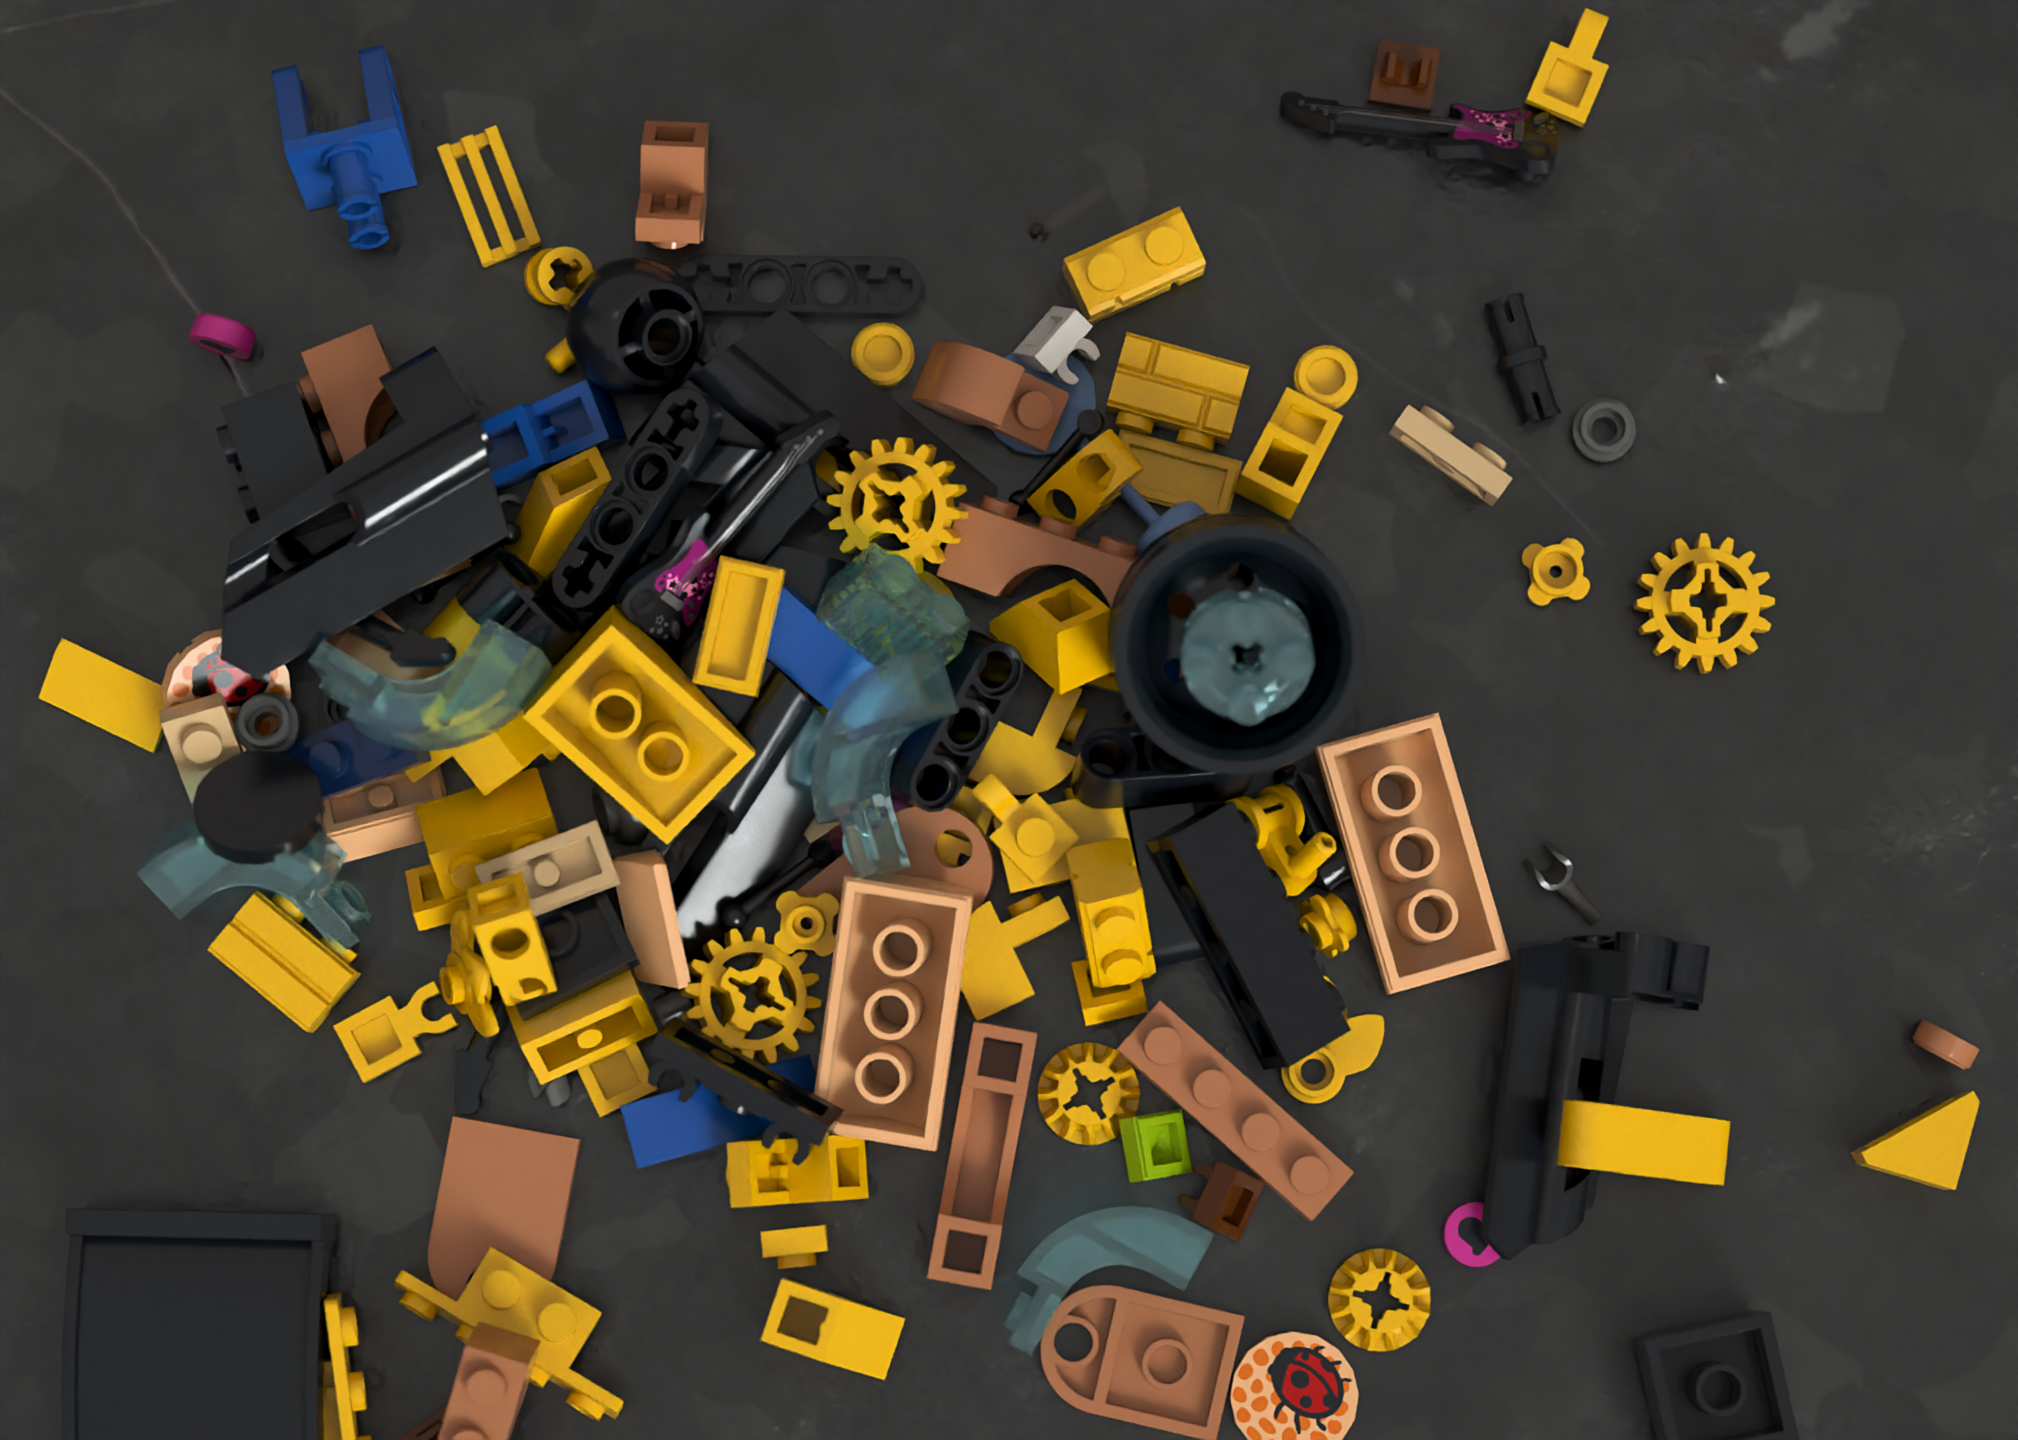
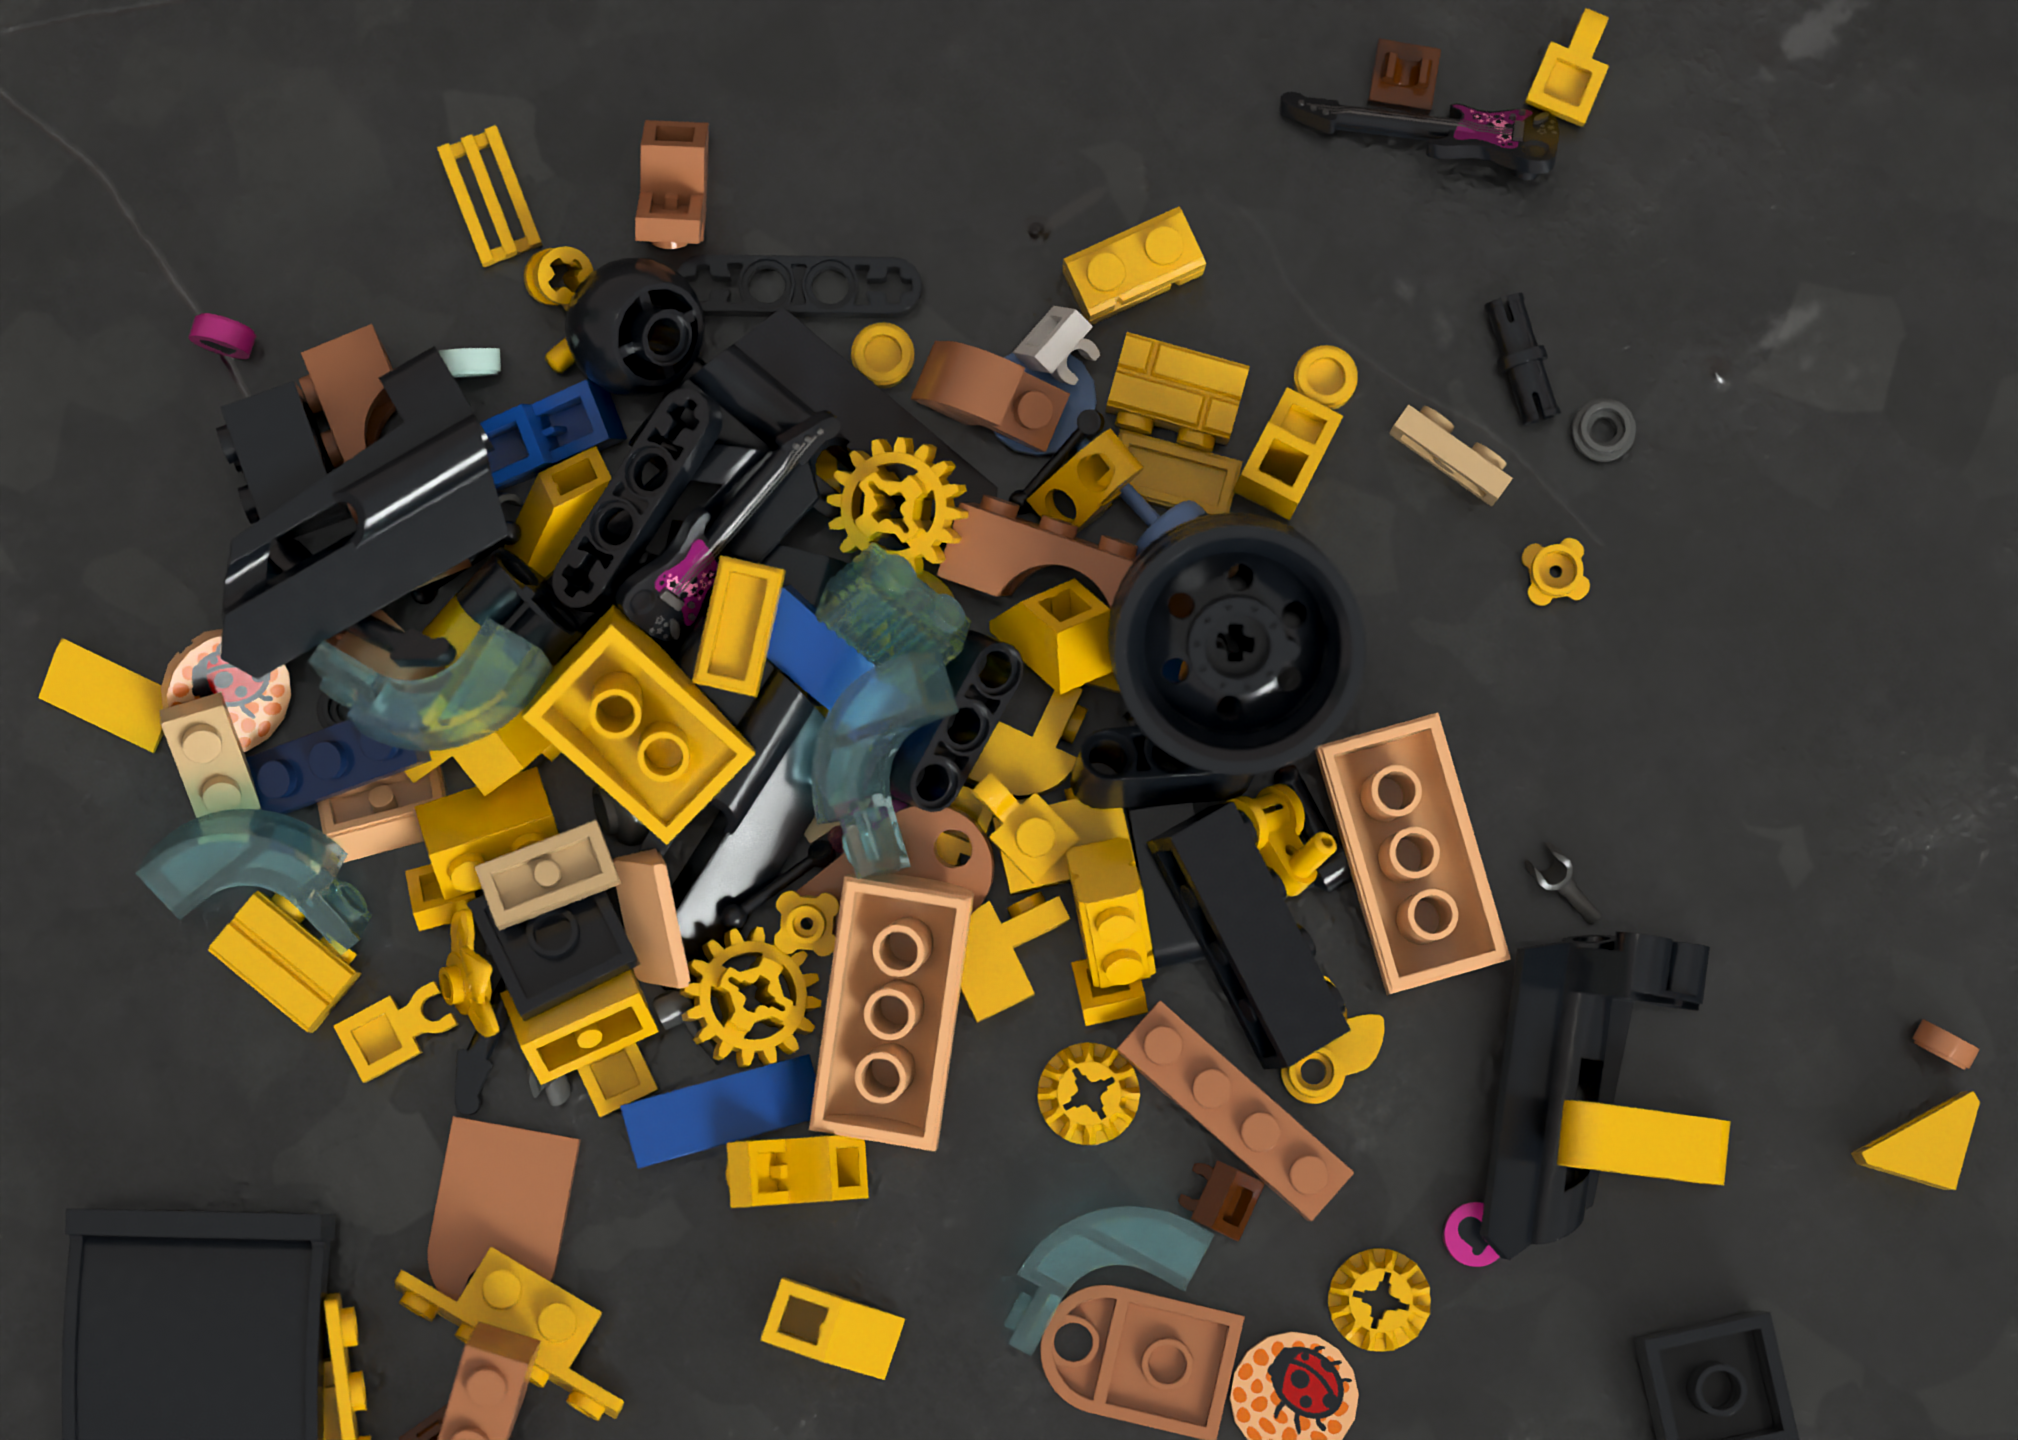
(258, 807): black tile -> none
(259, 708): dark grey plate -> none
(352, 162): blue piece -> none
(472, 361): none -> light aqua tile
(511, 938): yellow leg -> none
(743, 1086): black plate -> none
(794, 1245): yellow plate -> none
(982, 1155): nougat arch -> none
(1155, 1145): lime tile -> none
(1246, 618): clear light blue plate -> none
(1328, 923): yellow plate -> none
(1731, 603): yellow gear -> none

